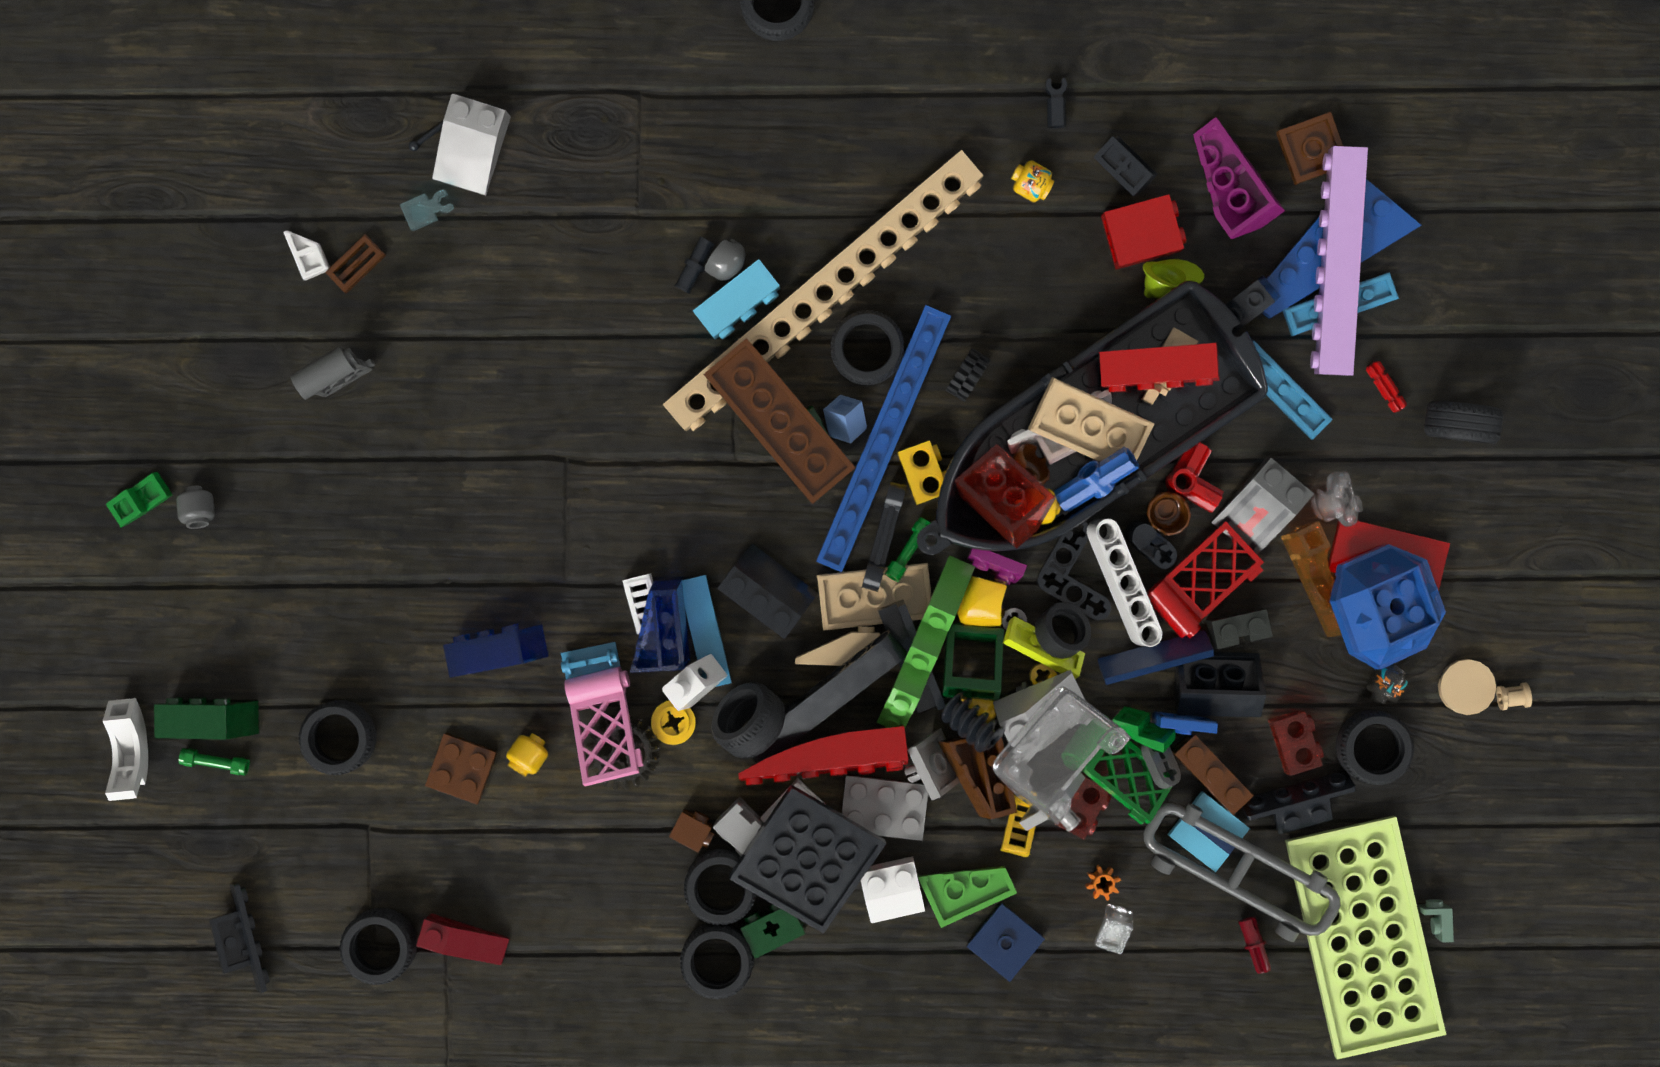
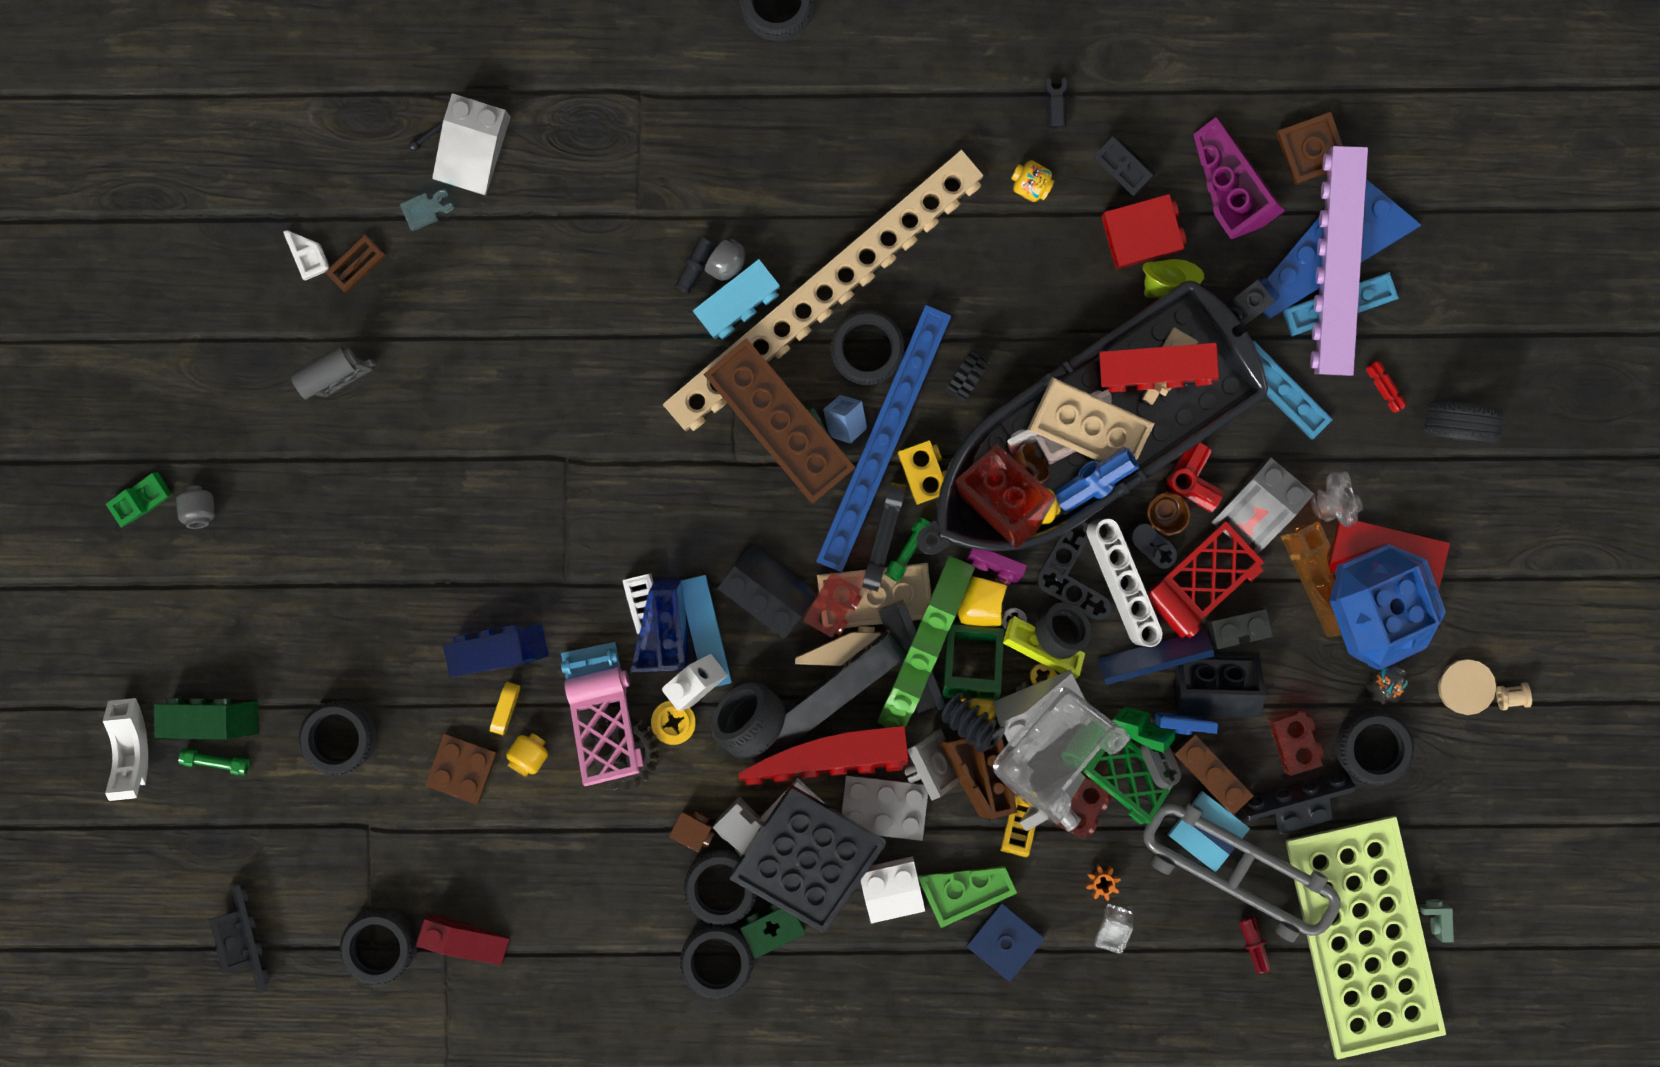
(505, 708): none -> yellow beam
(826, 601): none -> clear red brick

